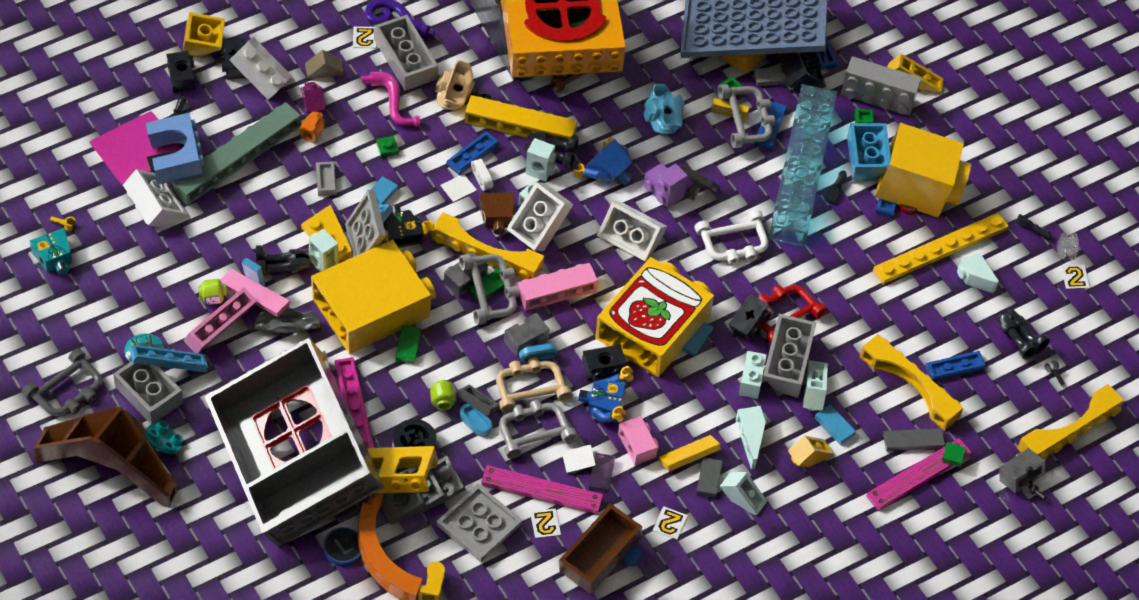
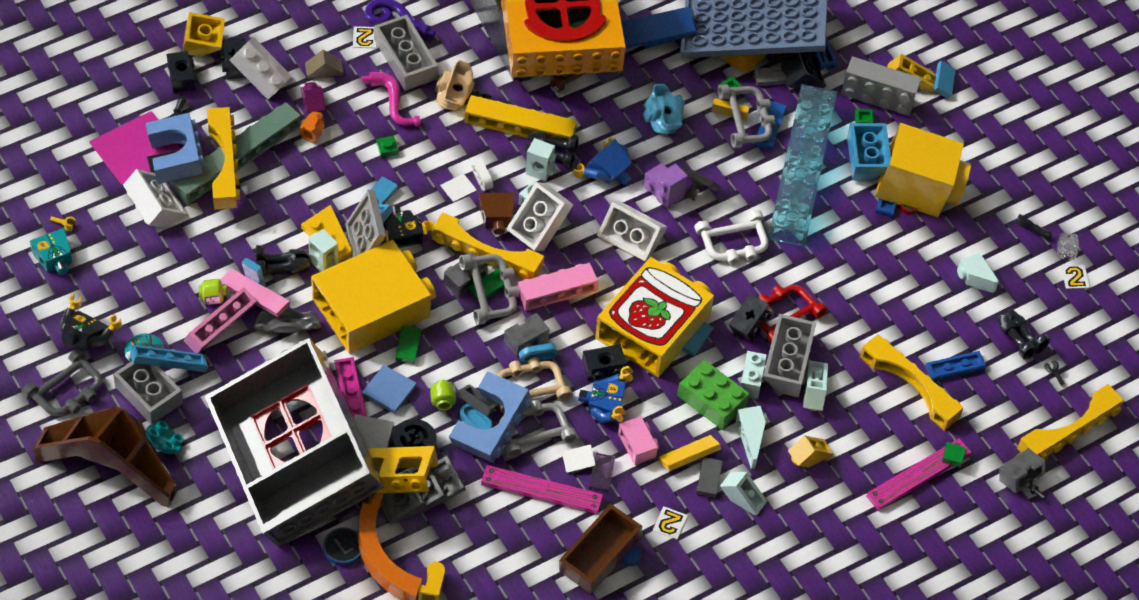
(83, 330): none -> black torso
(224, 190): none -> yellow arch
(326, 178): light grey tile -> none
(374, 431): none -> light grey tile
(389, 389): none -> medium blue tile
(475, 150): blue tile -> none
(479, 522): light grey plate -> none
(489, 443): none -> medium blue arch
(545, 523): sticker -> none
(659, 28): none -> blue slope
(712, 394): none -> bright green brick
(833, 192): black piece -> none
(835, 424): dark azure tile -> none
(913, 439): dark grey tile -> none
(940, 248): yellow plate -> none
(944, 79): none -> dark azure tile

